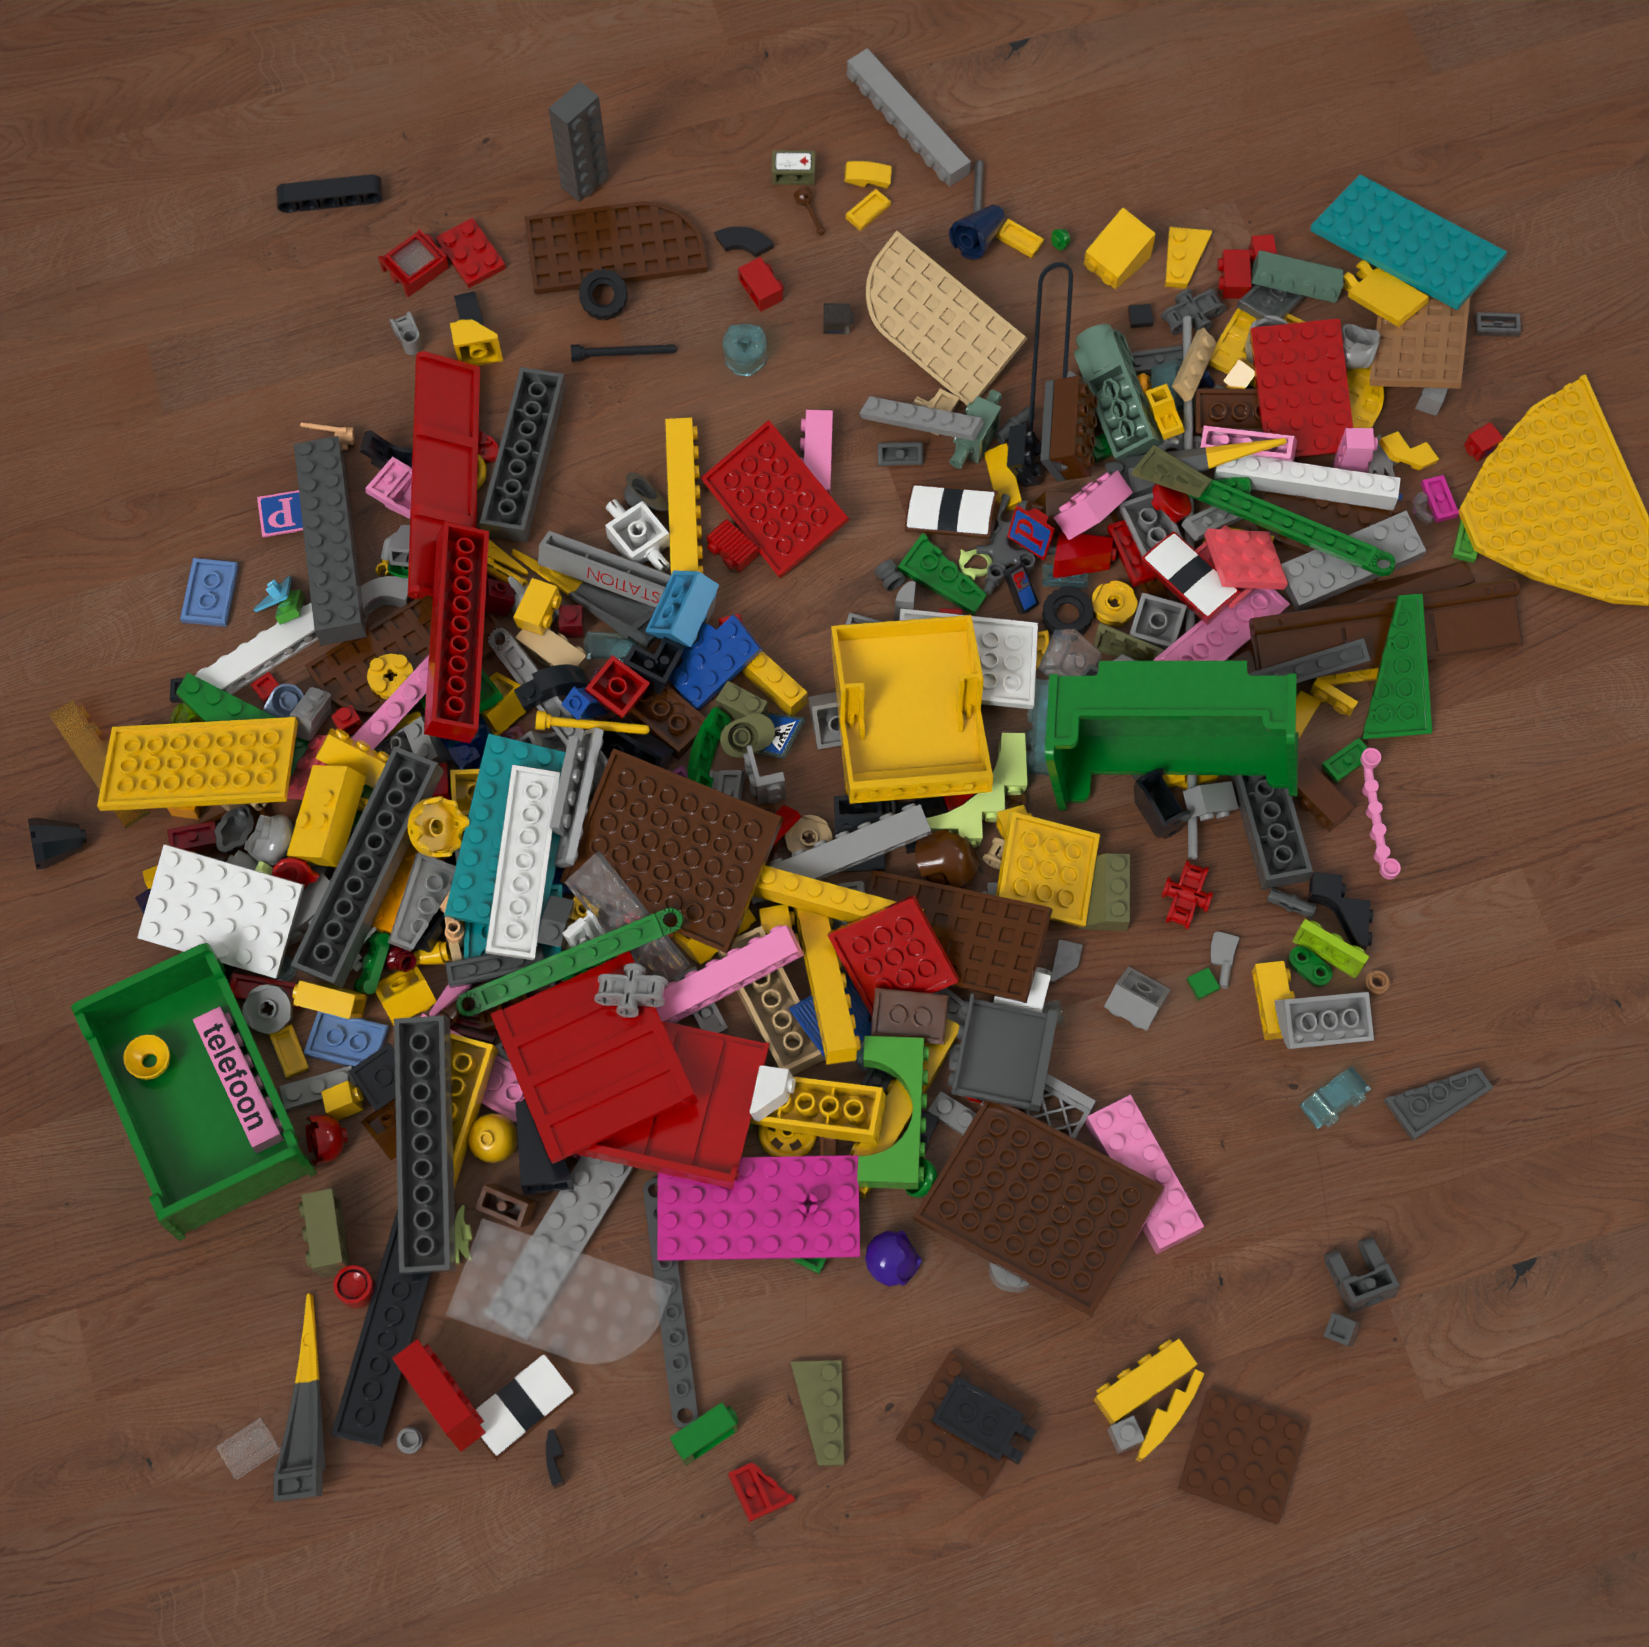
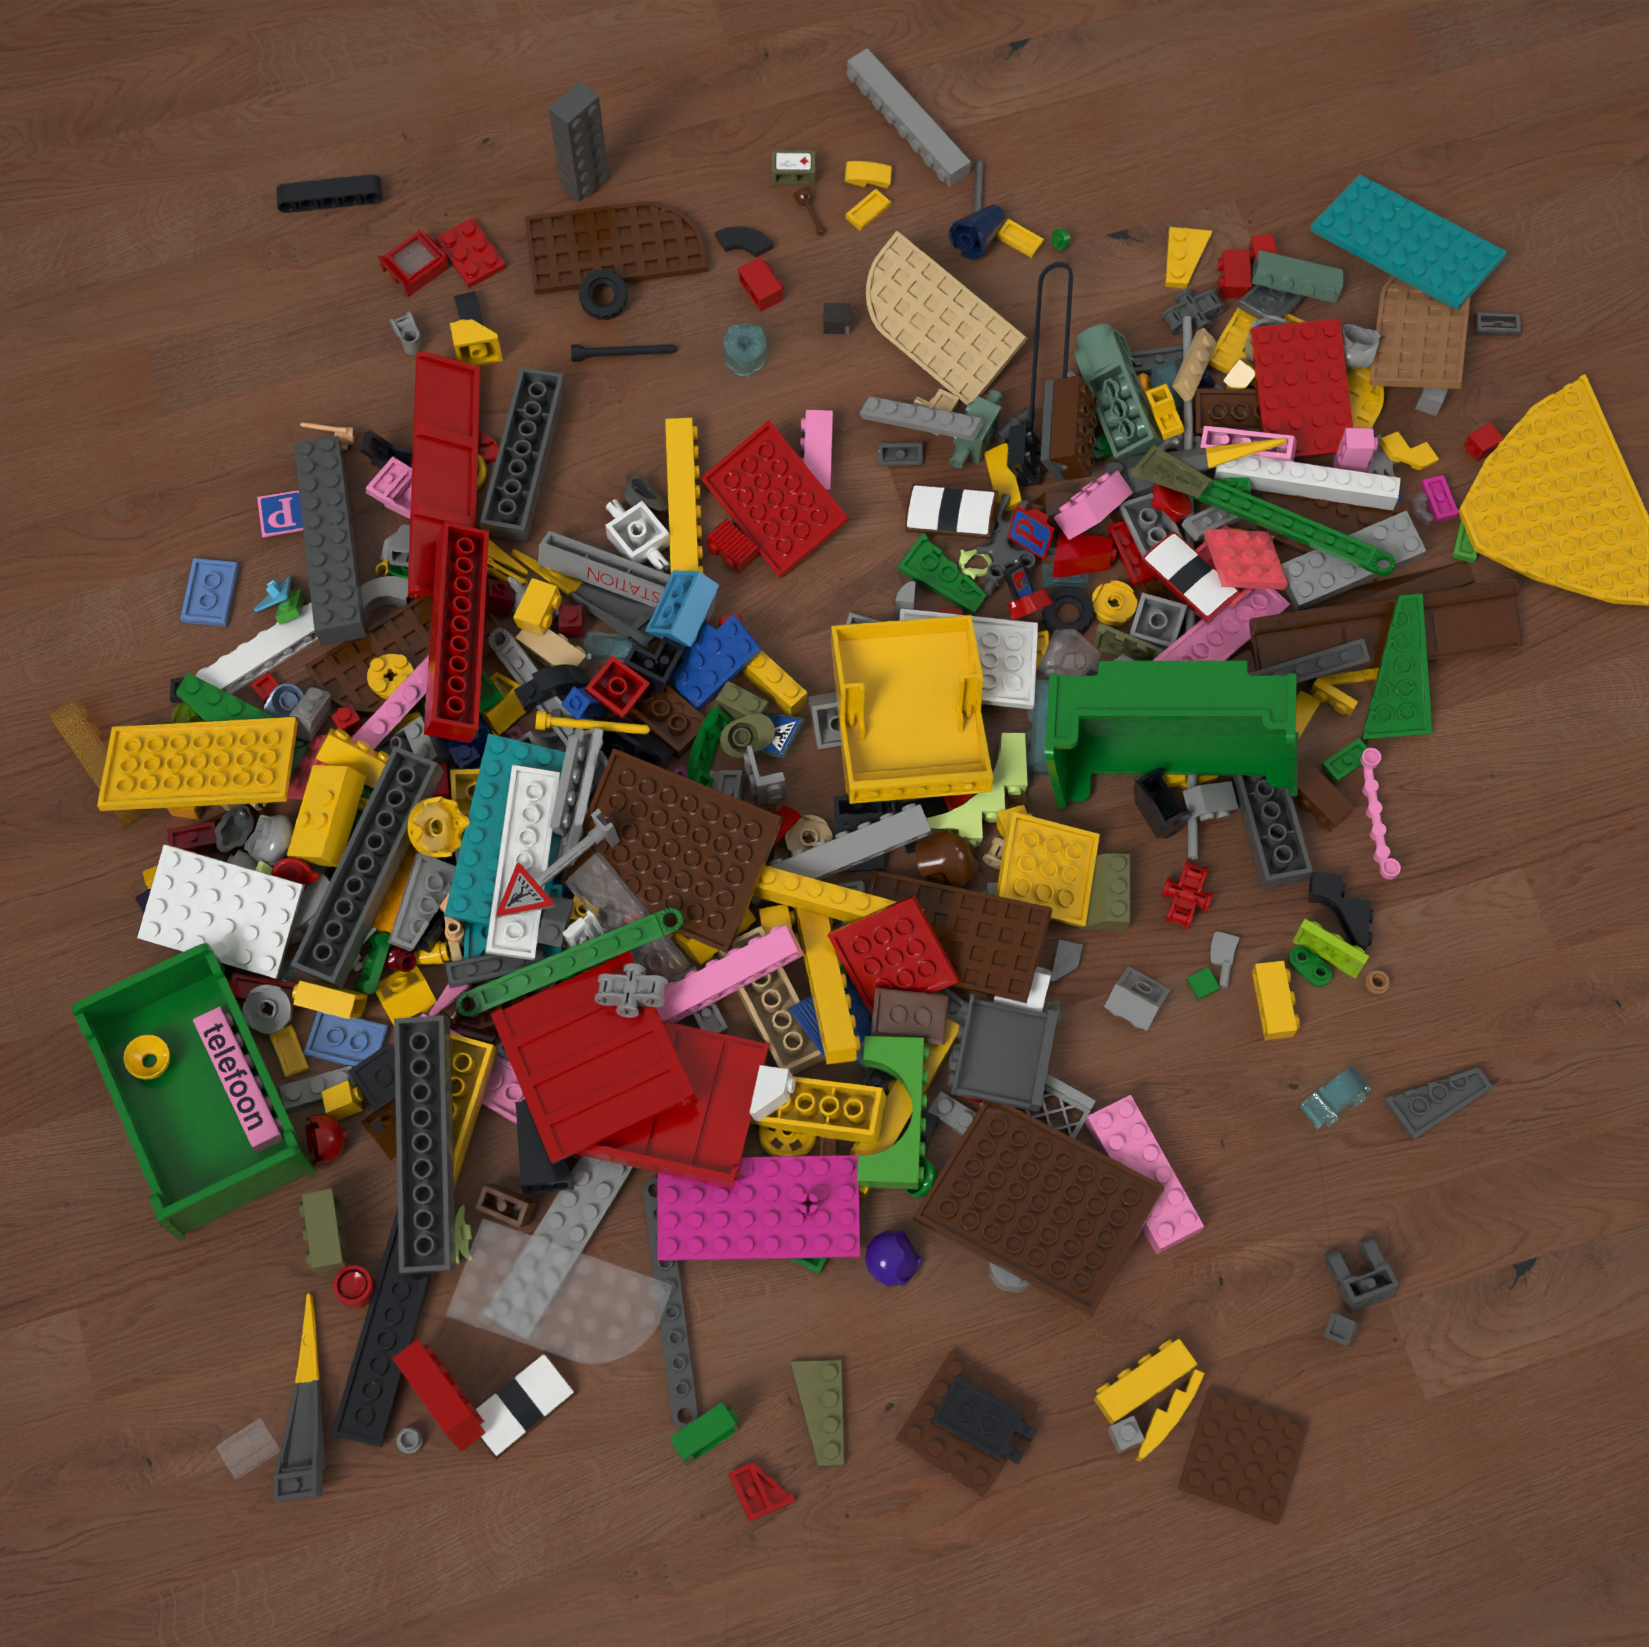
(54, 840): black cone -> none
(493, 1138): yellow cylinder -> none
(526, 893): none -> light grey piece
(554, 1452): black slope -> none
(889, 575): dark grey wheel -> none
(1029, 604): none -> red piece
(1120, 249): yellow slope -> none
(1140, 315): black tile -> none
(1291, 903): dark grey pin -> none
(1325, 1020): light grey slope -> none
(1384, 294): yellow tile -> none

